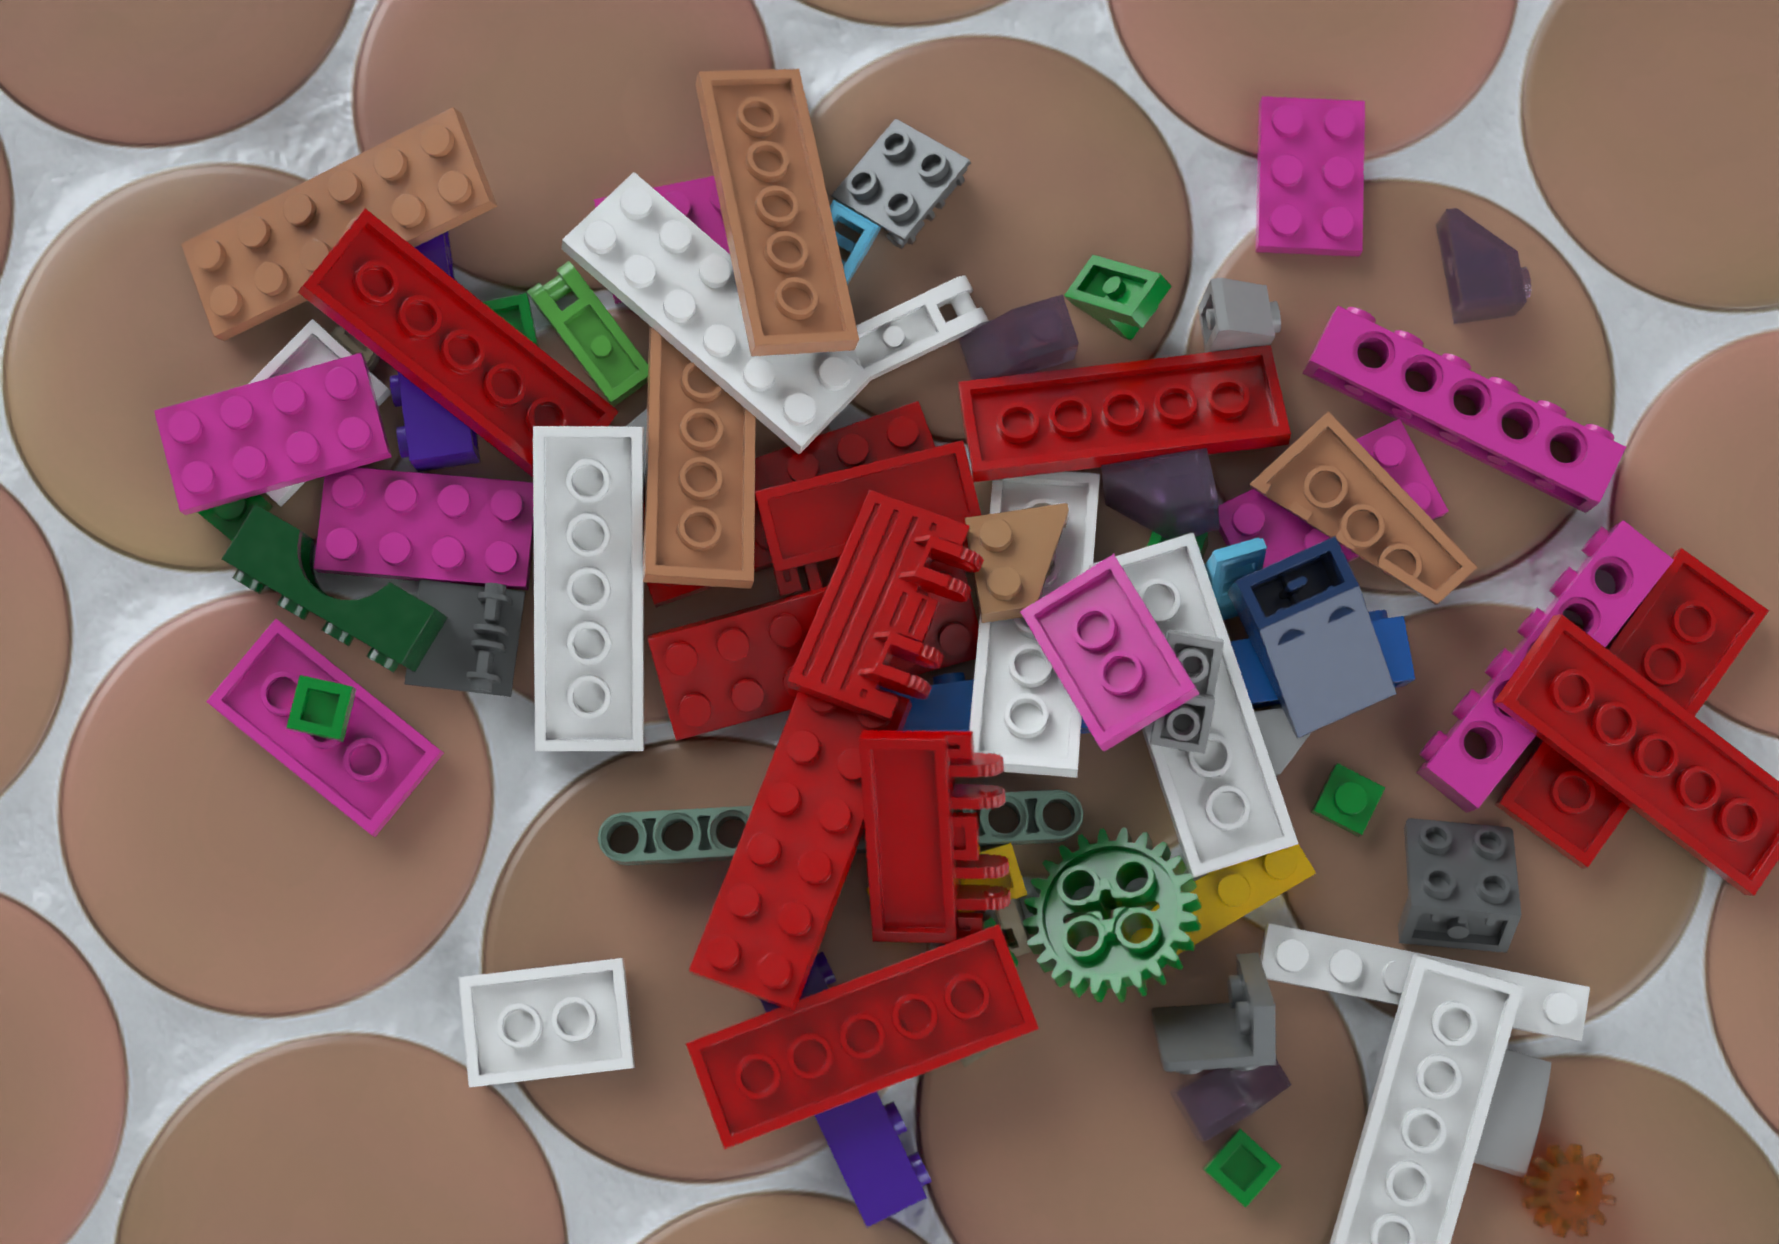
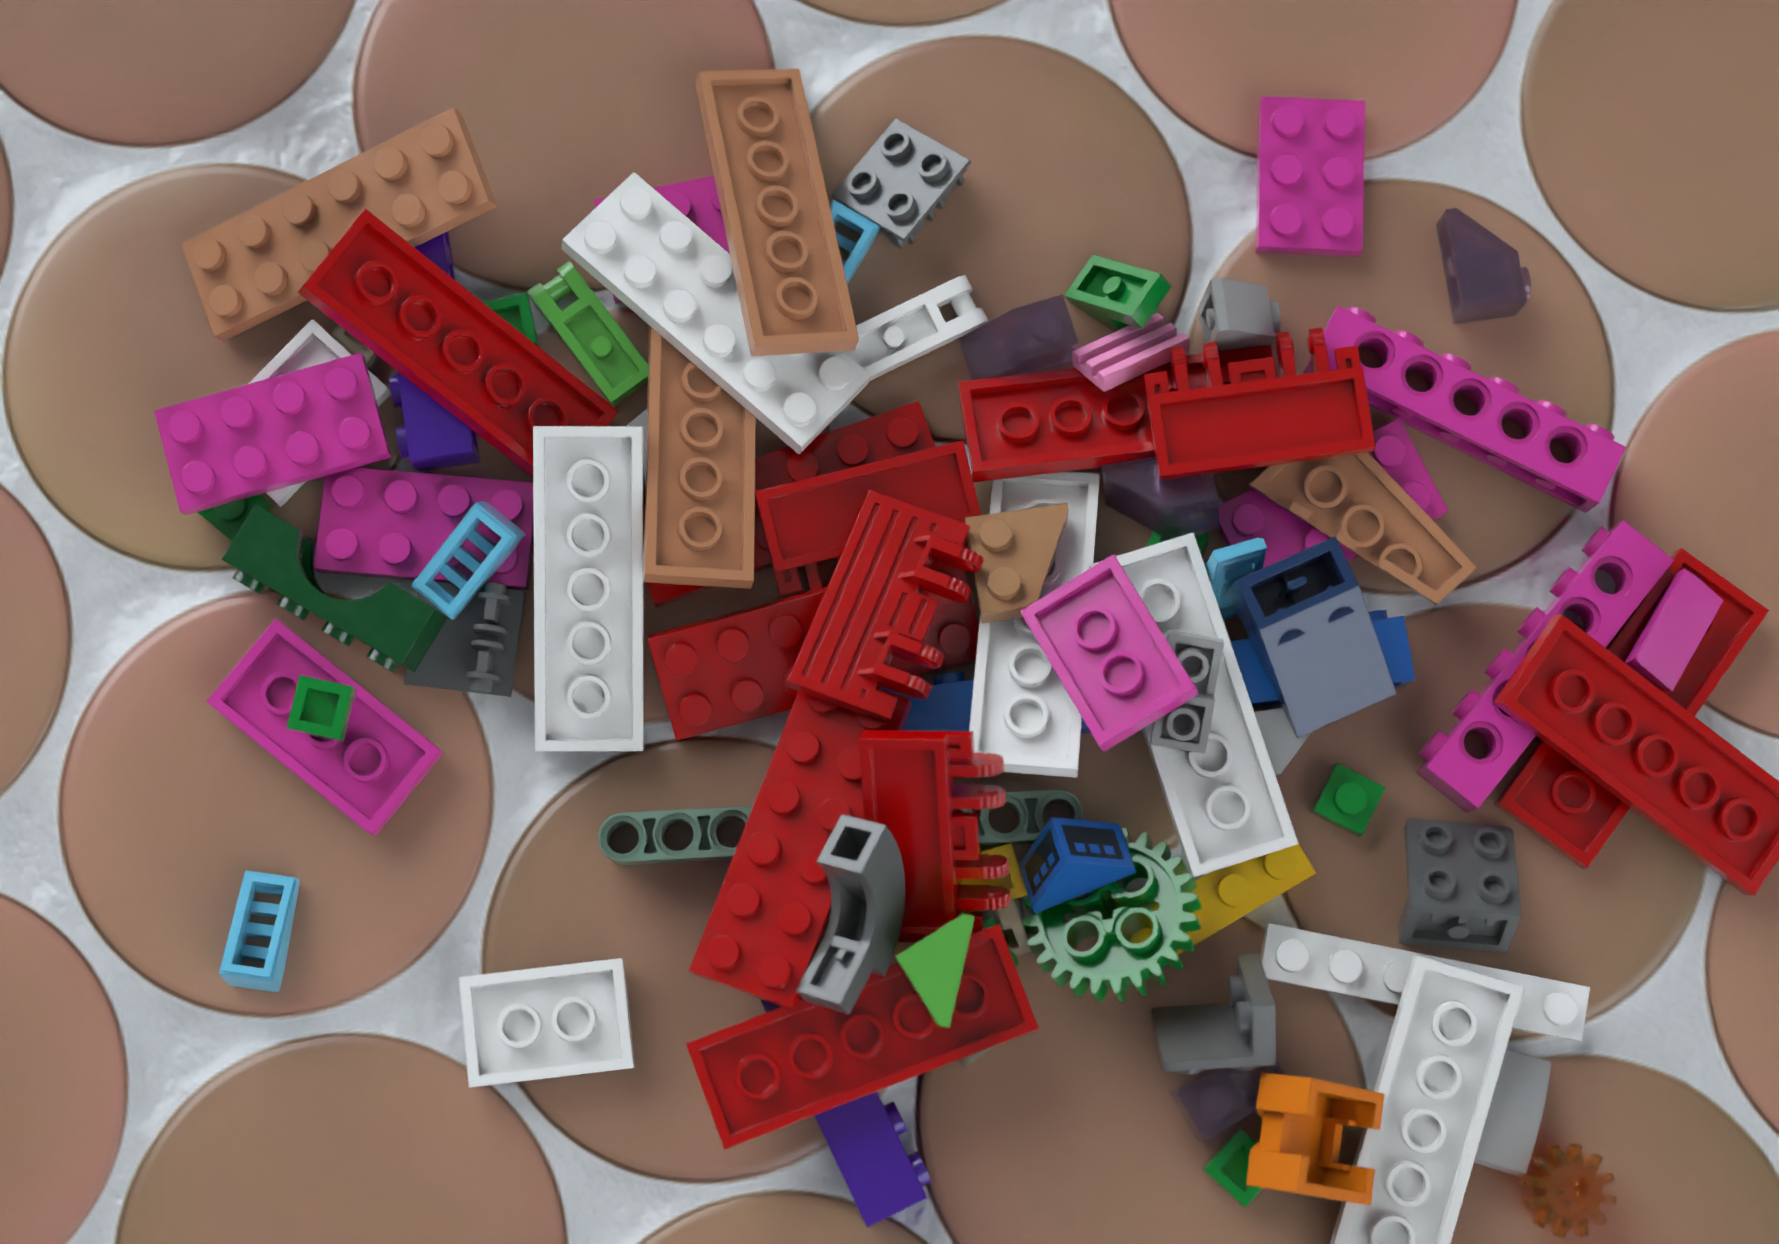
(275, 956): none -> medium azure slope
(467, 530): none -> medium azure slope
(864, 915): none -> dark grey arch
(937, 966): none -> bright green slope
(1073, 860): none -> blue slope
(1128, 352): none -> bright pink tile
(1257, 415): none -> red hinge
(1304, 1136): none -> orange piece
(1674, 630): none -> dark pink slope

